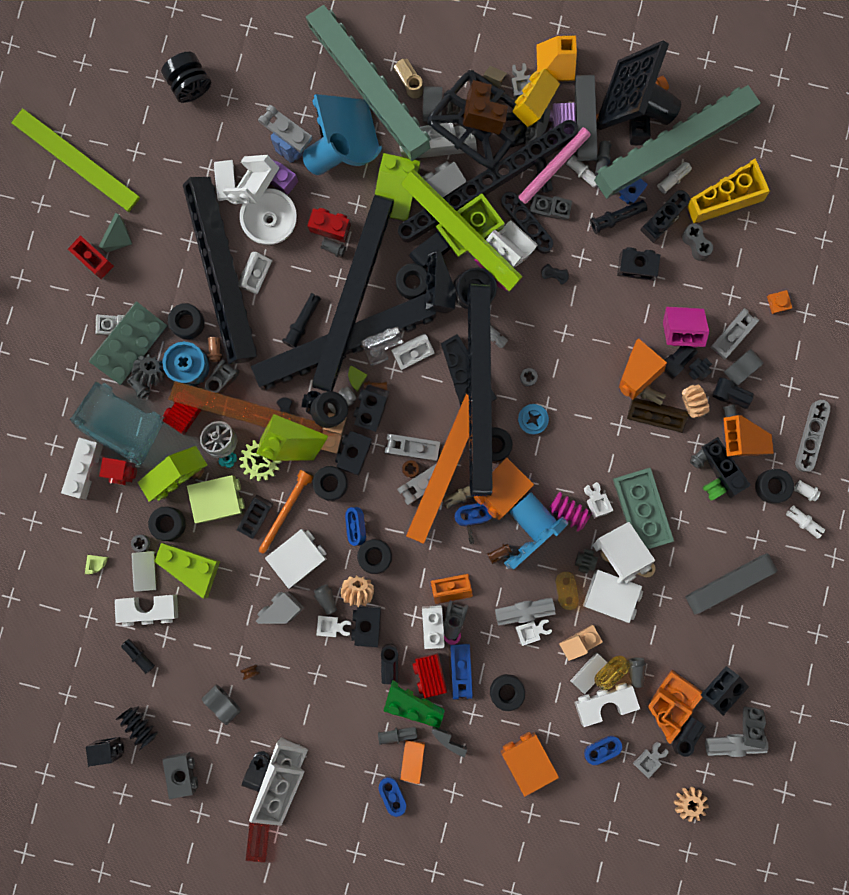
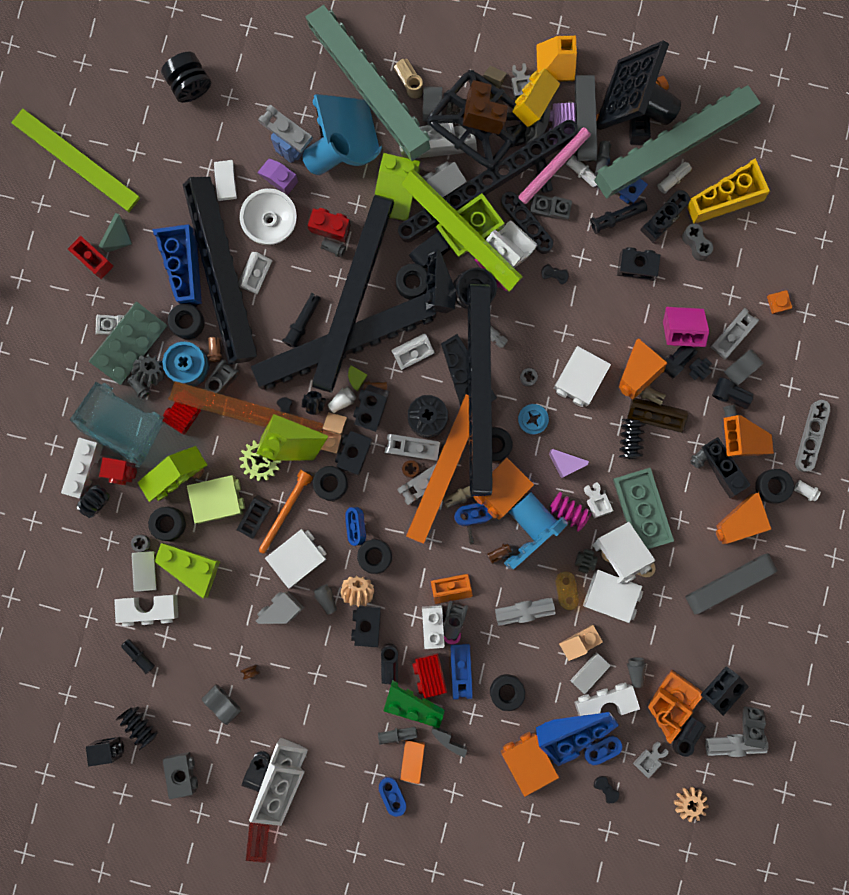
(93, 501): none -> black gear
(95, 564): yellowish green tile -> none
(181, 261): none -> blue wedge
(219, 439): light grey wheel -> none
(228, 463): teal plate -> none
(255, 181): white panel -> none
(329, 626): white plate -> none
(337, 401): black tyre -> none
(376, 345): clear plate -> none
(423, 427): none -> black wheel
(530, 632): white plate -> none
(566, 463): none -> lavender slope
(566, 737): none -> blue wedge
(581, 377): none -> white brick
(602, 784): none -> black piece
(612, 672): clear yellow plate -> none
(631, 439): none -> black piece
(695, 401): light nougat gear -> none
(714, 489): bright green wheel -> none
(744, 521): none -> orange slope
(805, 522): white pin -> none

